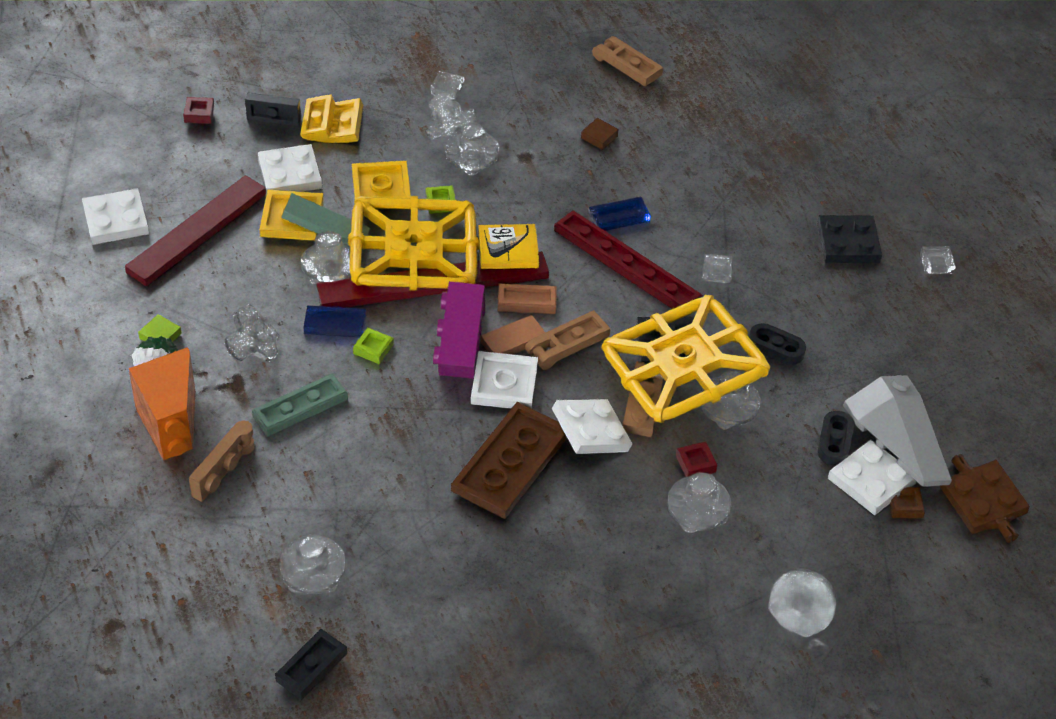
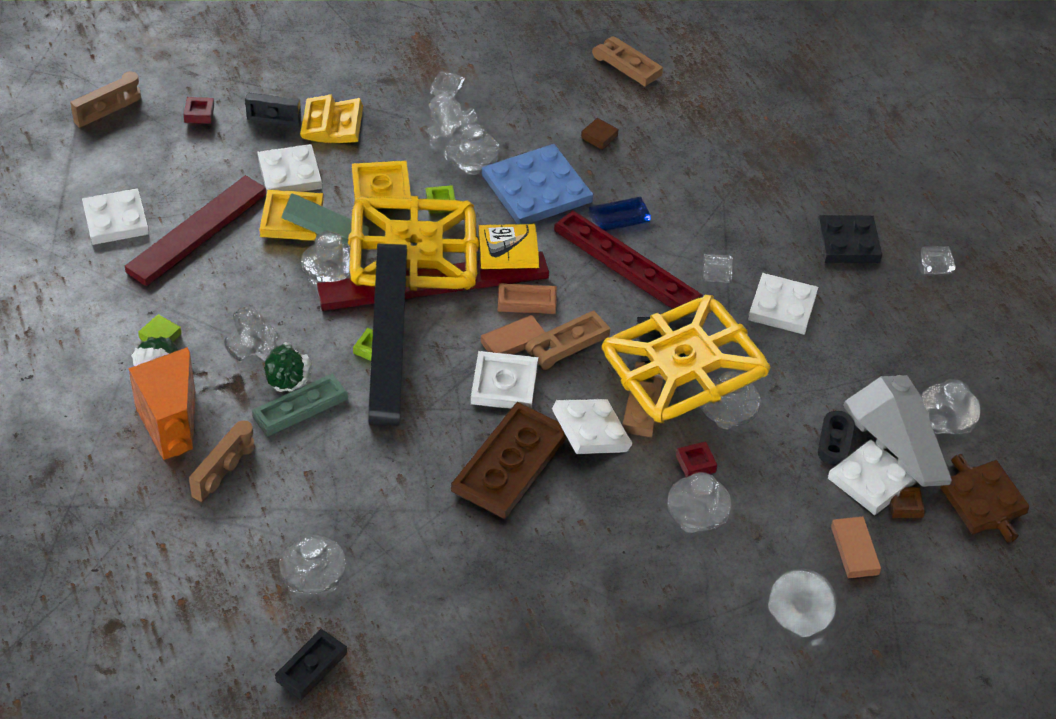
(106, 99): none -> medium nougat plate
(287, 368): none -> dark green piece
(334, 321): clear blue tile -> none
(388, 335): none -> black beam
(460, 329): magenta wedge -> none
(537, 185): none -> medium blue plate
(778, 343): black plate -> none
(783, 303): none -> white plate
(855, 547): none -> nougat tile
(951, 407): none -> clear plate

